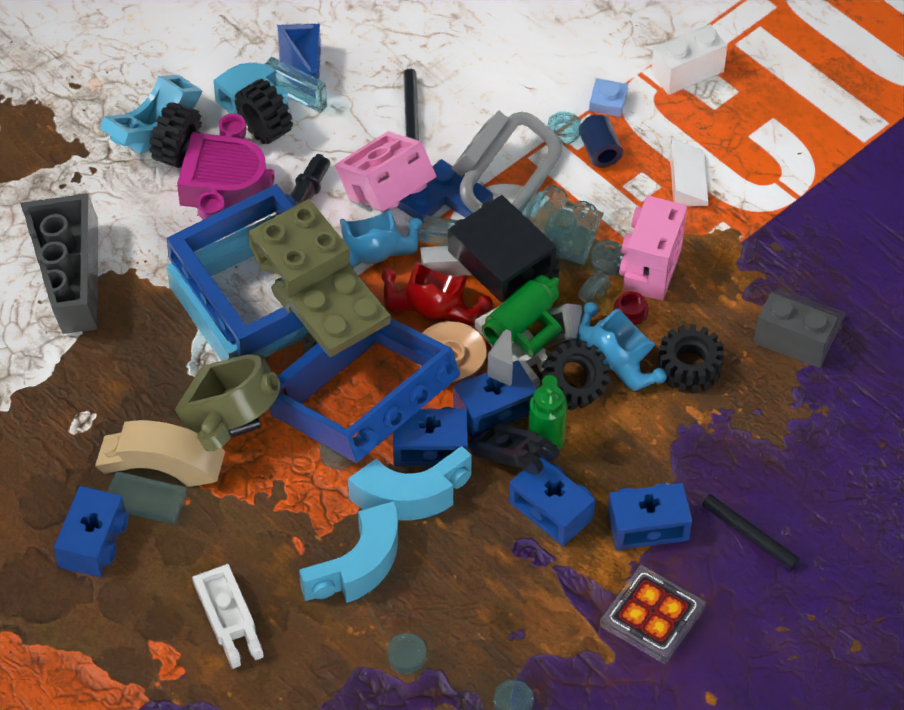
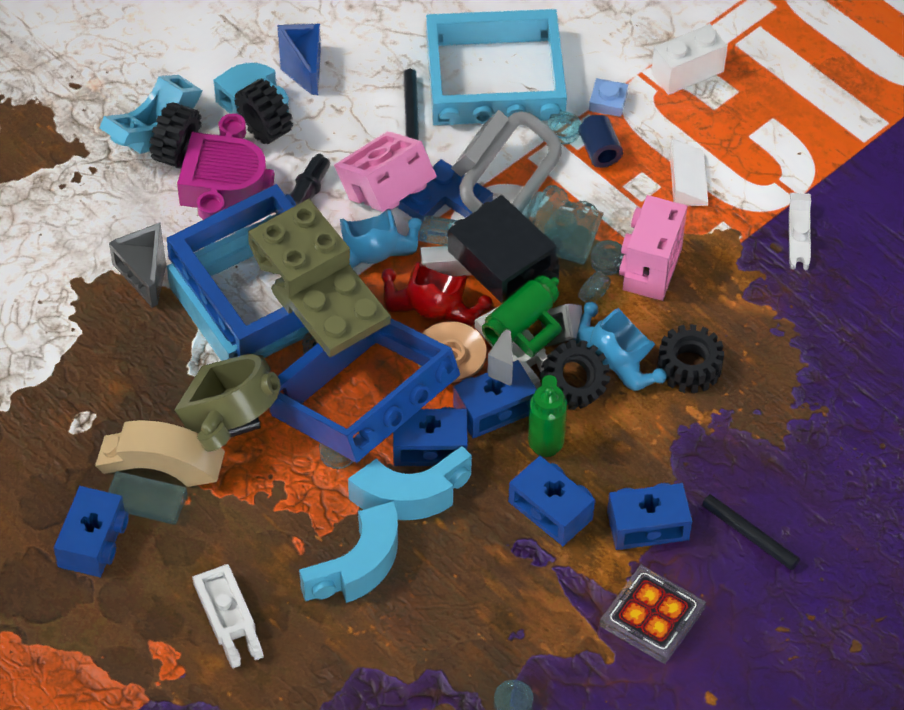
(67, 252): dark grey wedge -> none
(141, 261): none -> dark grey slope
(299, 85): clear light blue tile -> none
(406, 653): clear light blue tile -> none
(488, 29): none -> medium azure window
(514, 447): black hinge -> none
(633, 306): dark red plate -> none
(797, 327): dark grey slope -> none
(799, 230): none -> white piece

